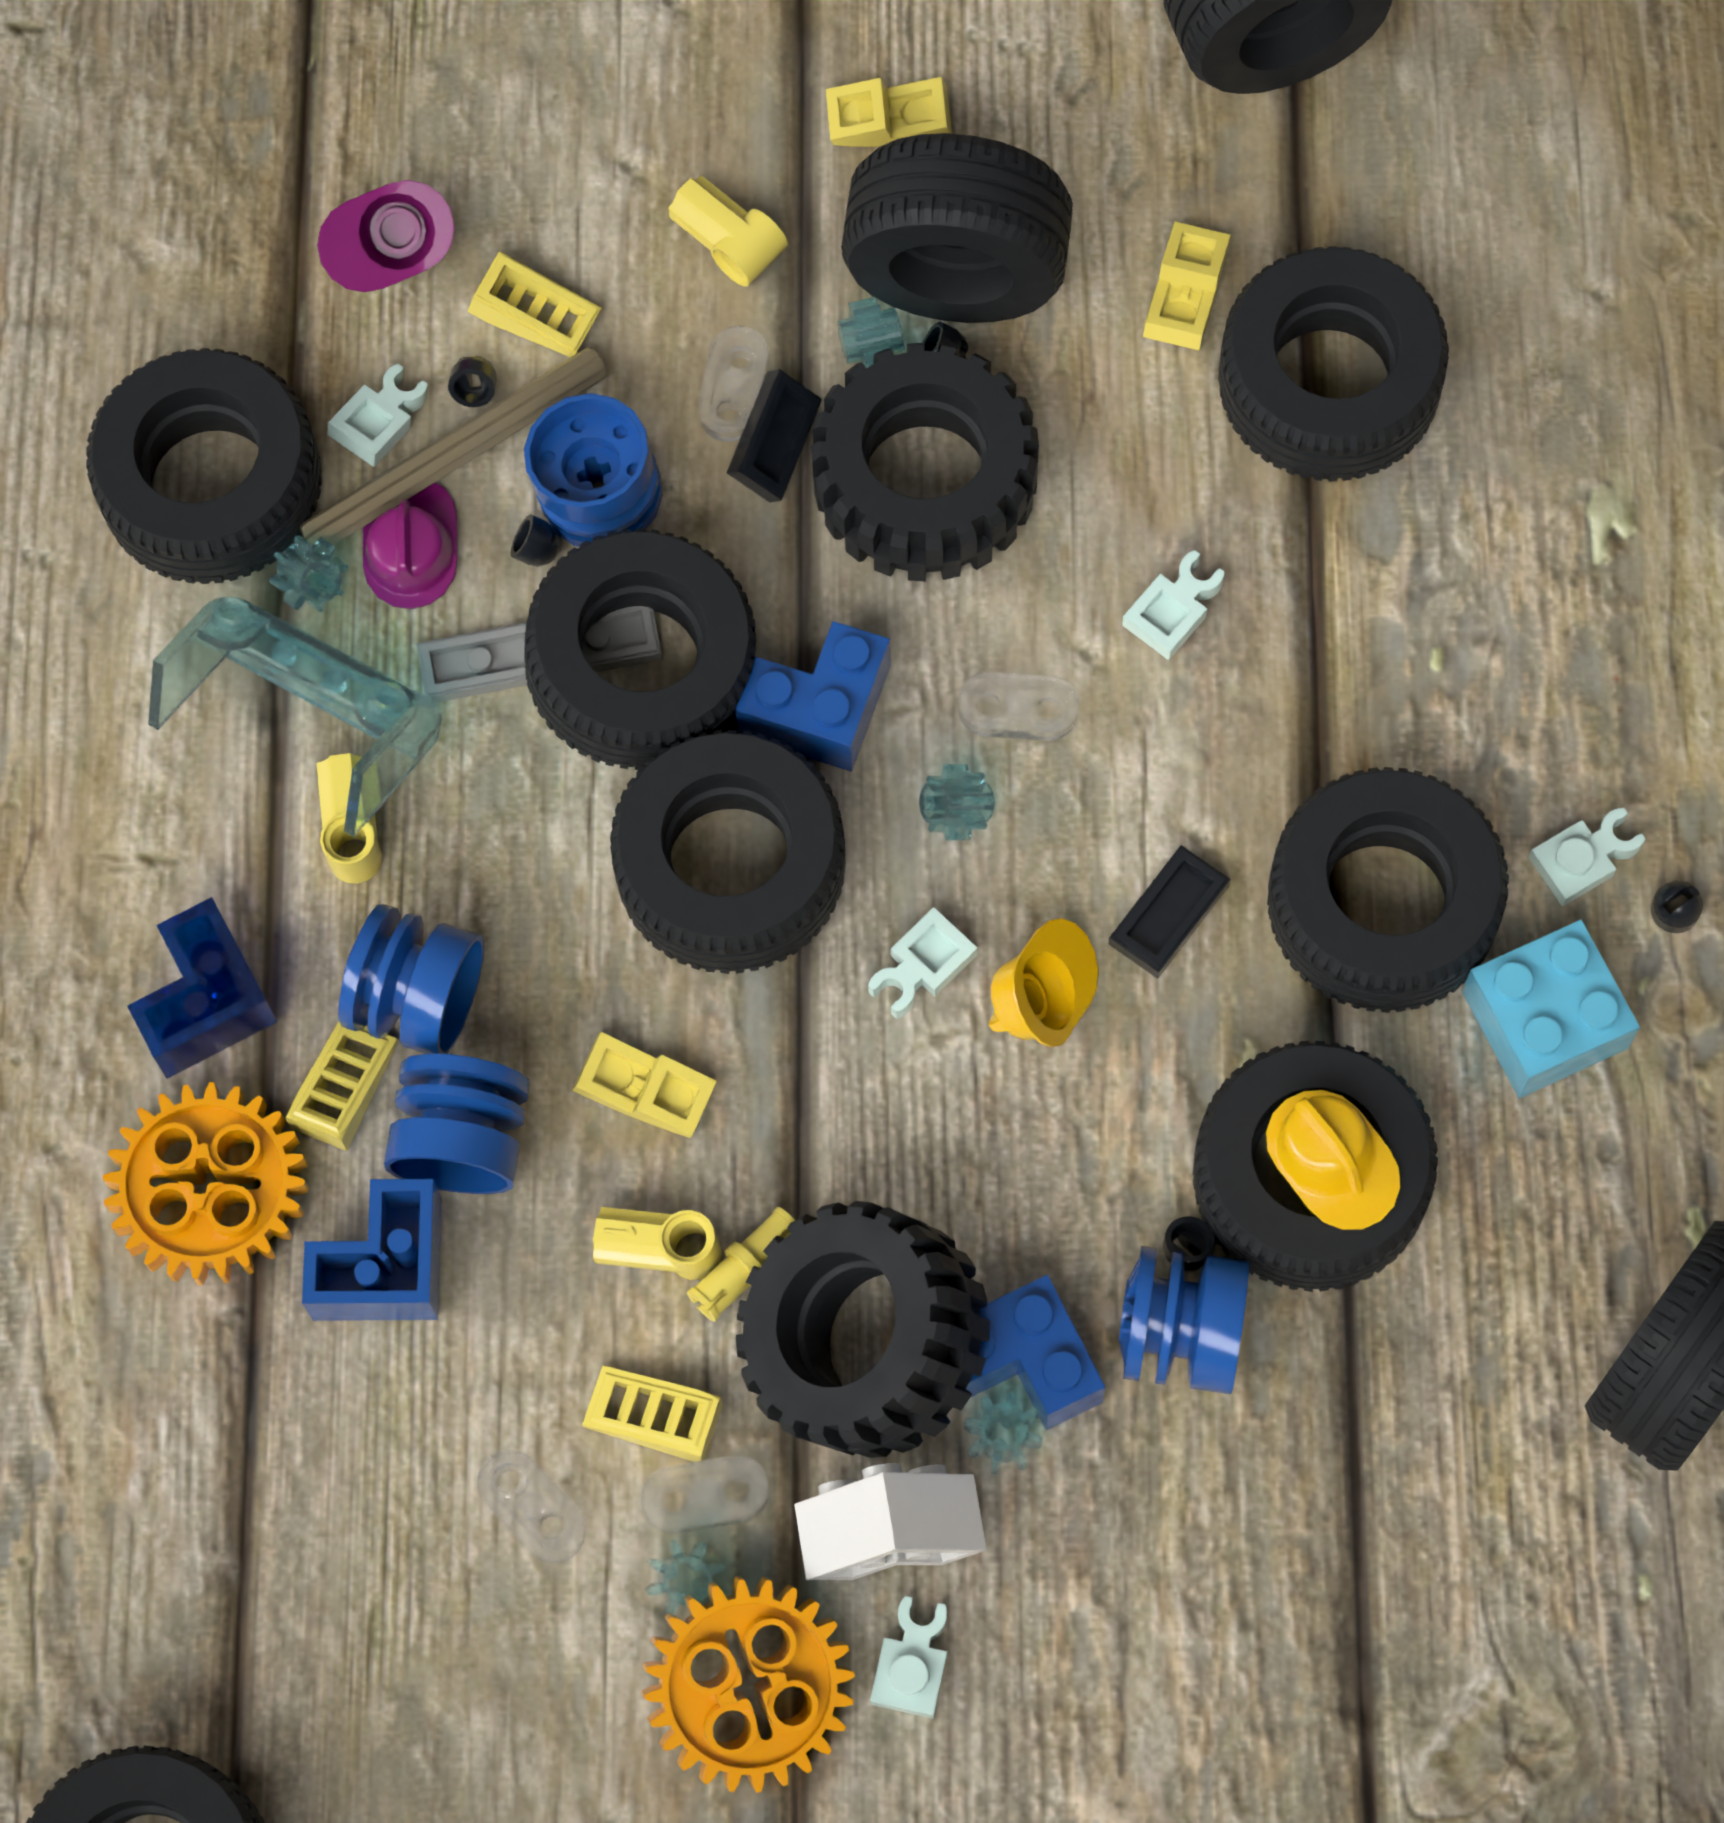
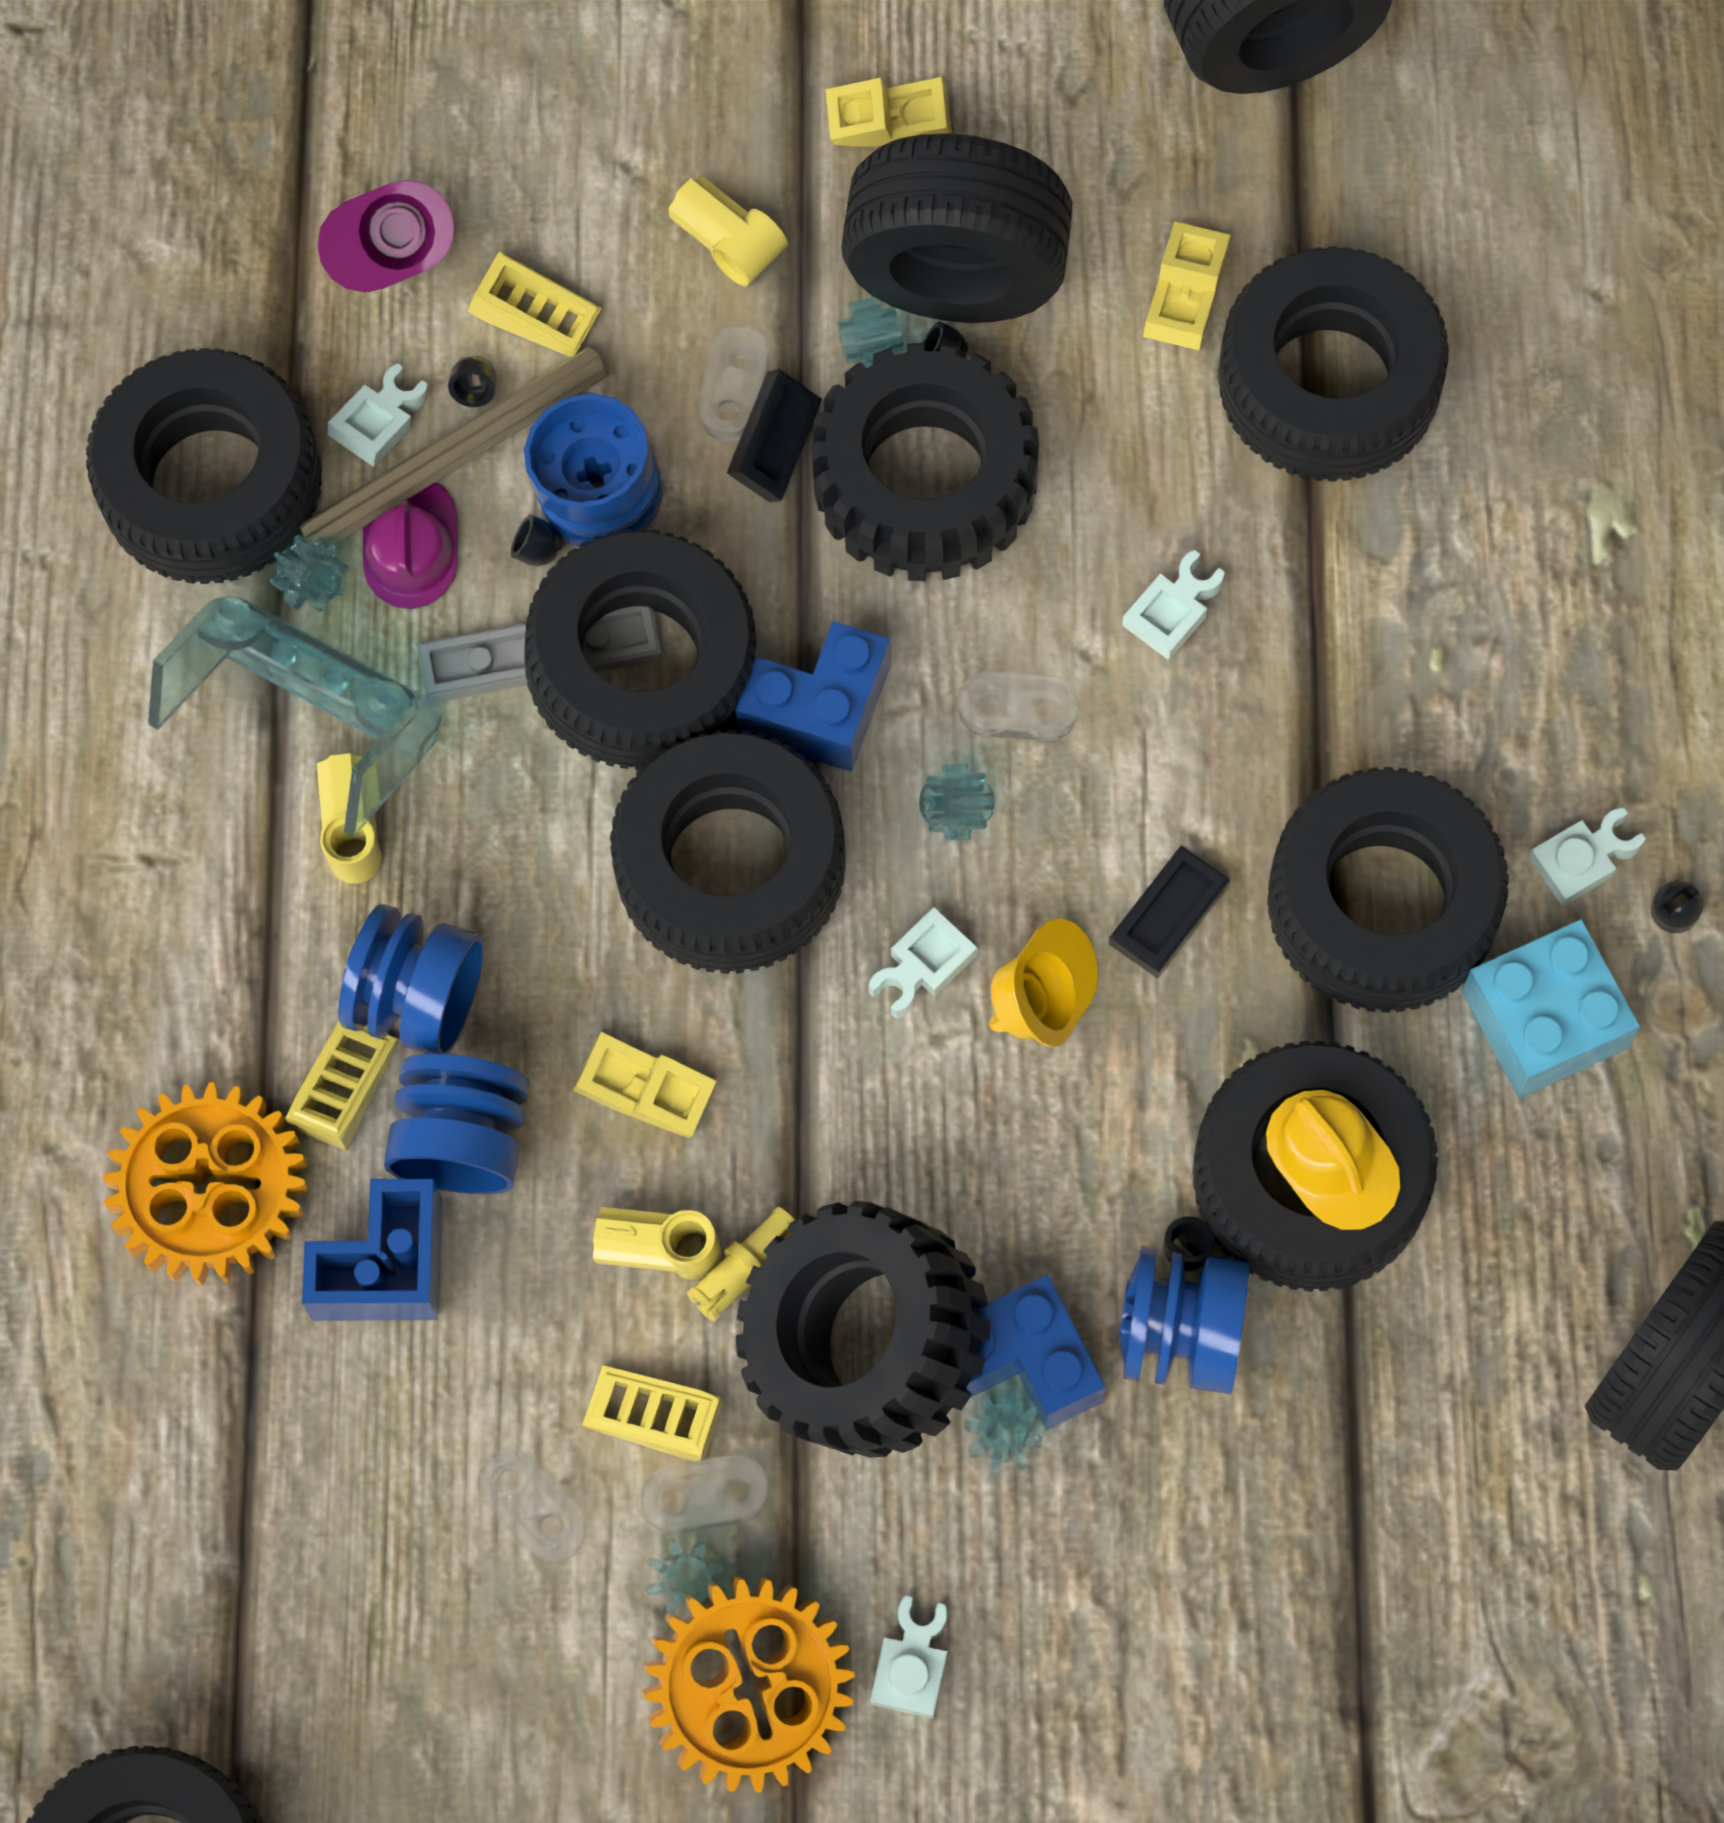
(211, 1003): clear blue brick -> none
(889, 1522): white brick -> none

